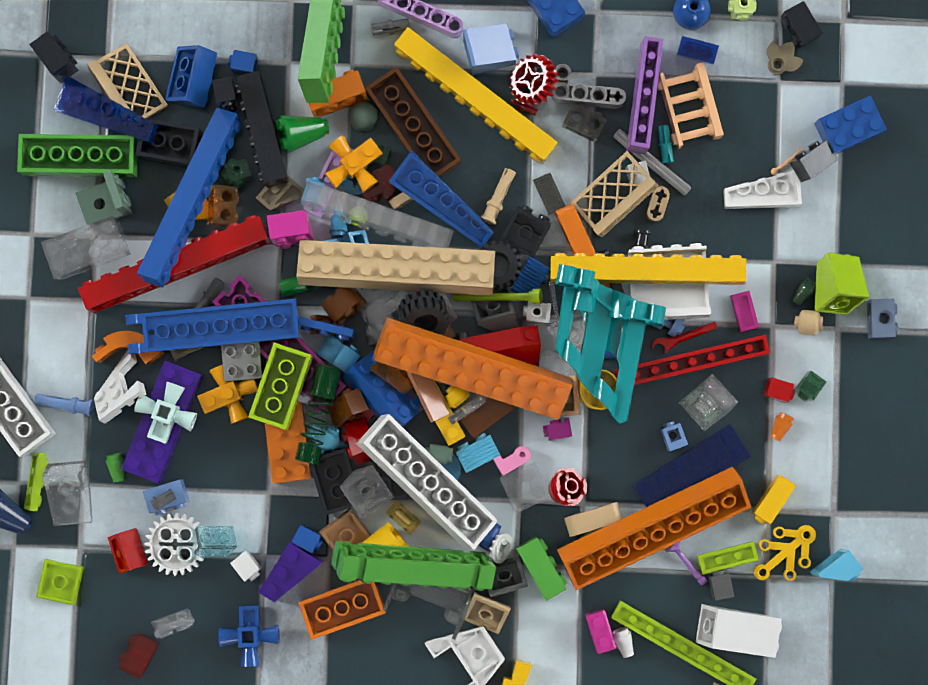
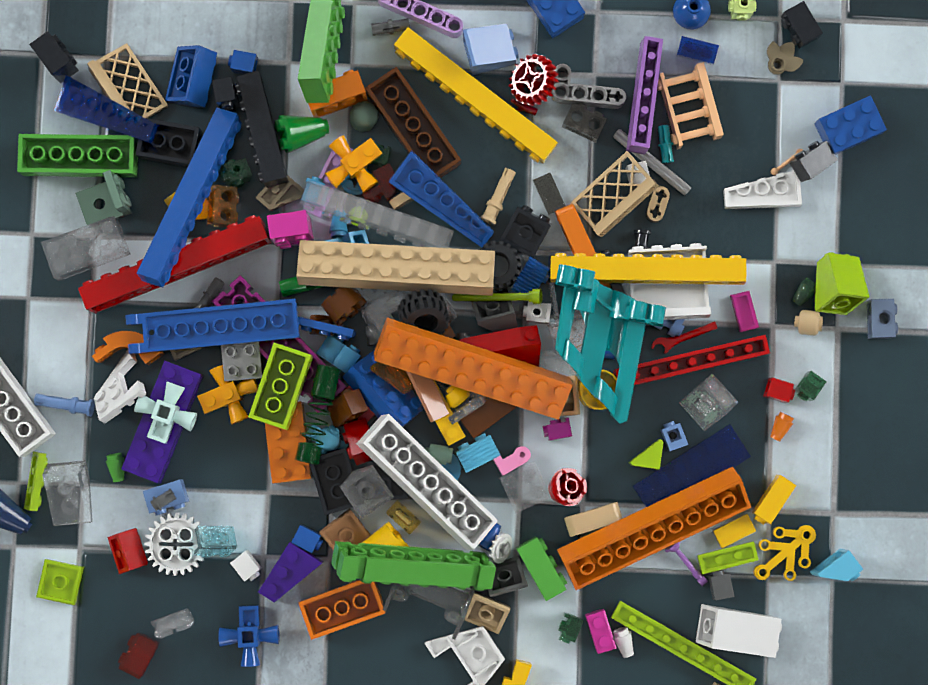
(569, 628): none -> clear green brick
(649, 457): none -> lime slope
(734, 531): none -> yellow tile

